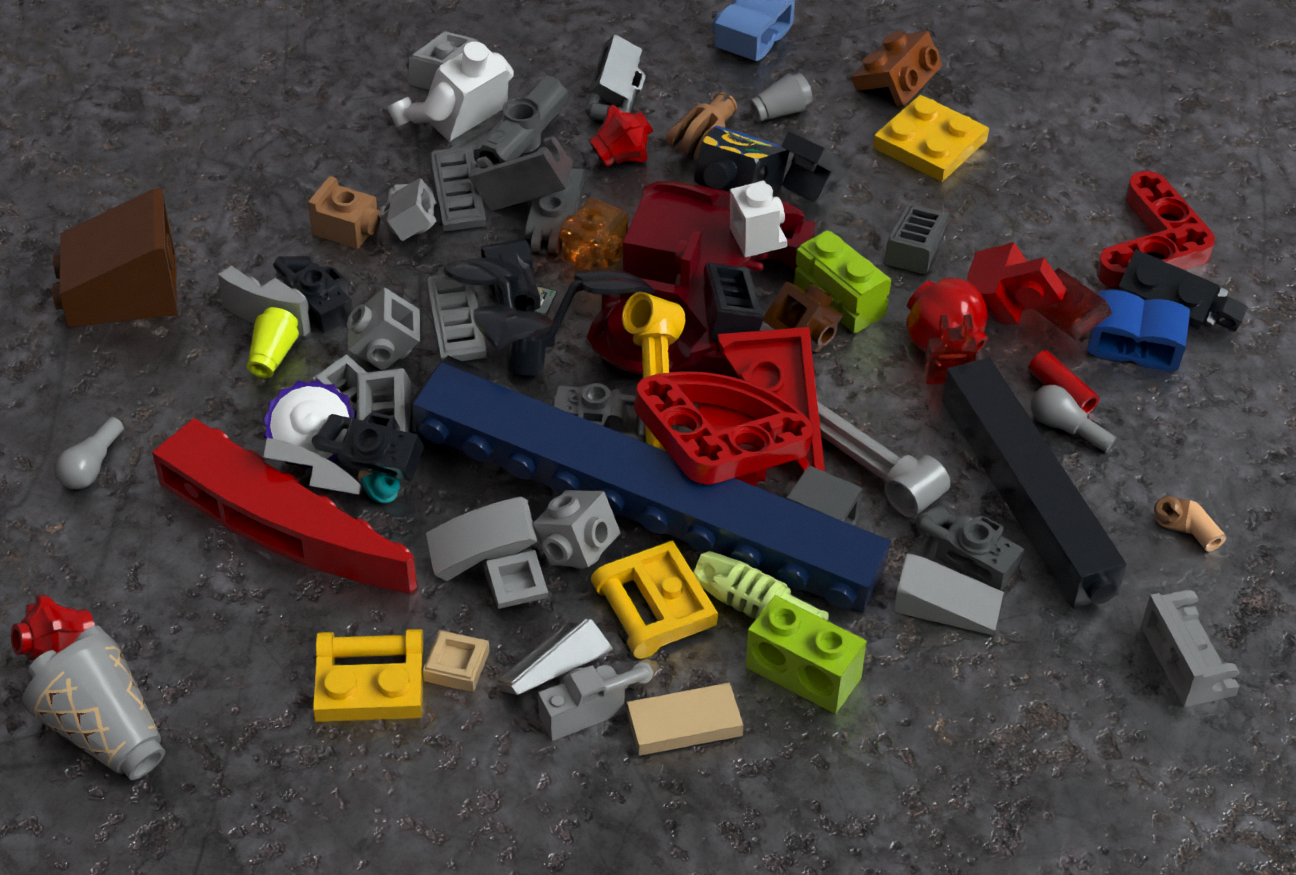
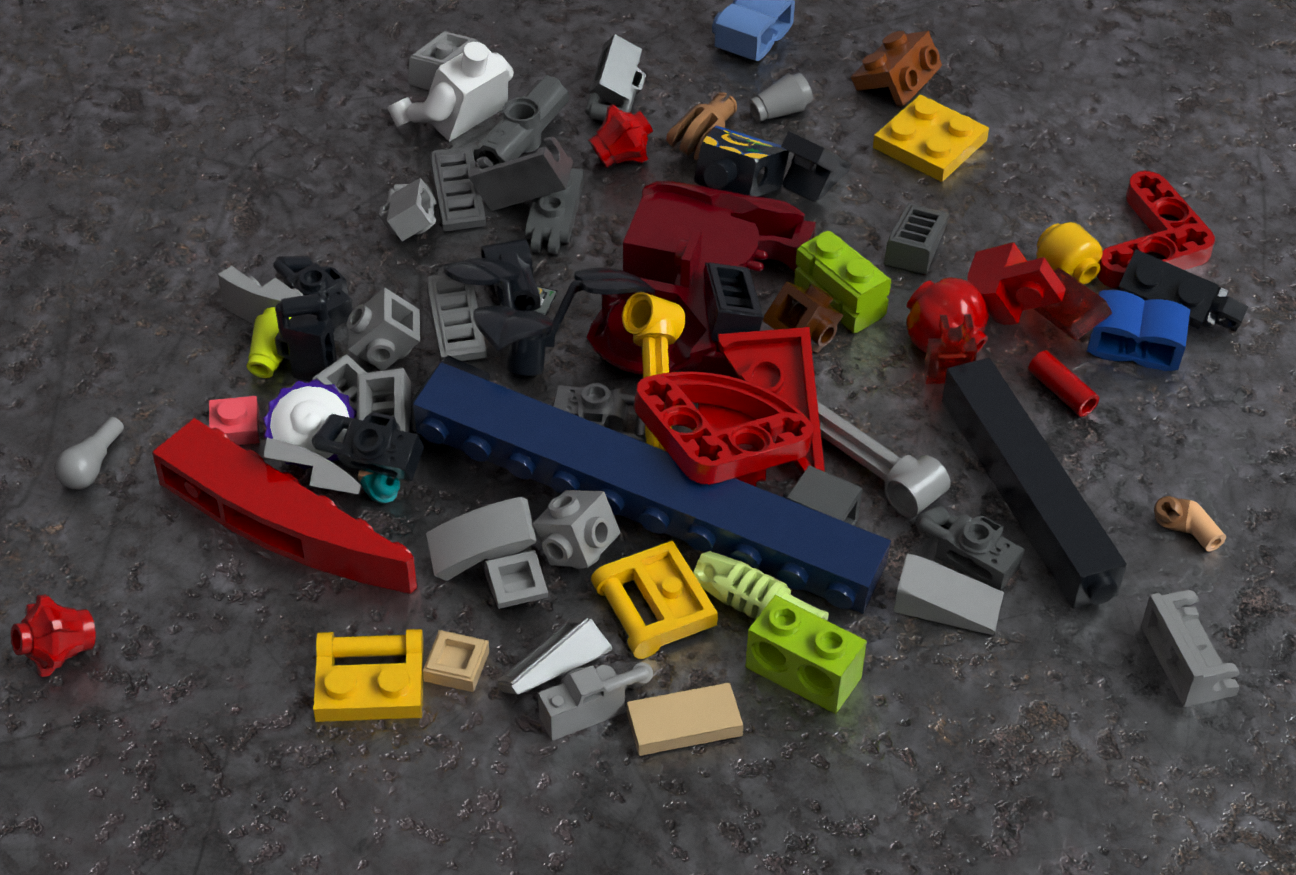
(95, 703): light grey cone -> none
(118, 265): reddish brown slope -> none
(236, 418): none -> coral plate
(306, 337): none -> black piece
(343, 214): medium nougat brick -> none
(594, 235): clear orange brick -> none
(756, 219): white brick -> none
(1059, 410): light grey piece -> none
(1071, 250): none -> yellow head

